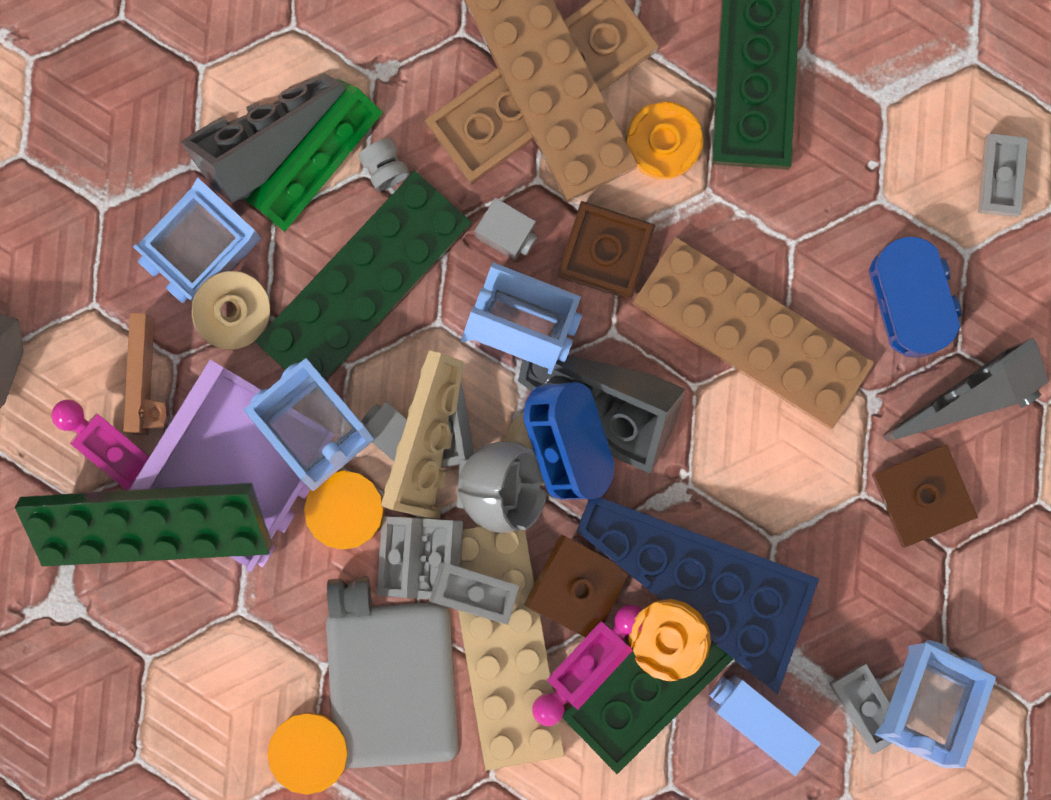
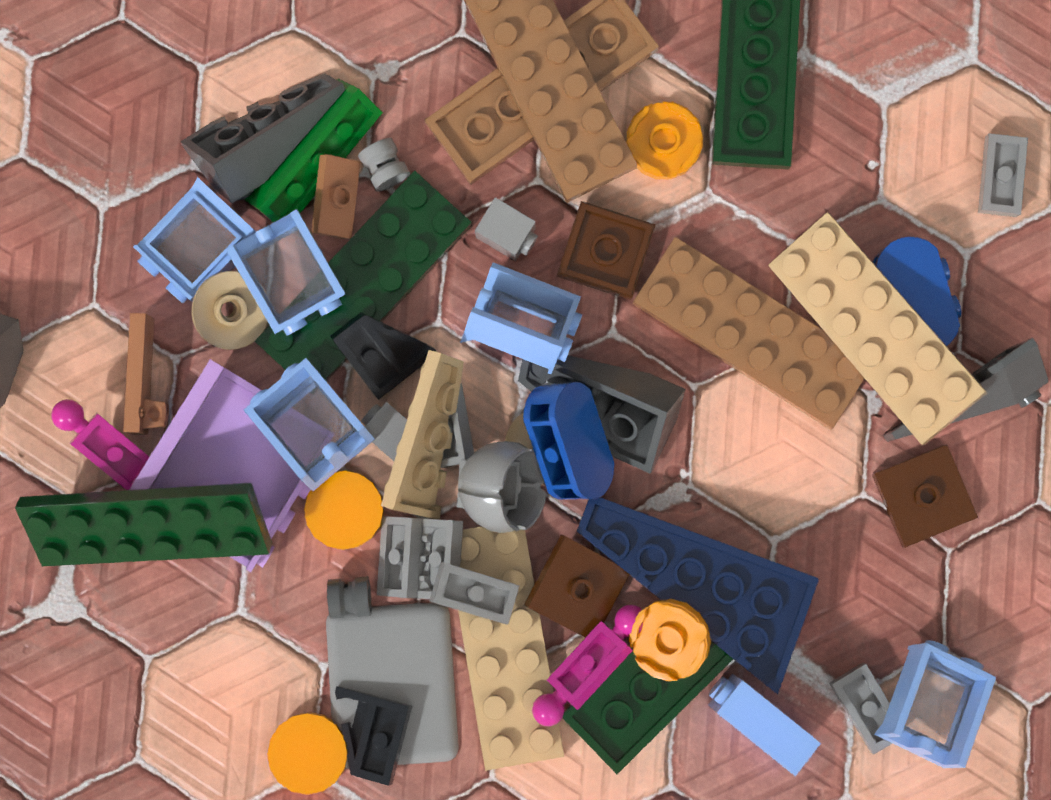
(287, 273): none -> window
(335, 196): none -> nougat plate
(375, 735): none -> black wing
(380, 352): none -> black wing
(877, 329): none -> tan plate

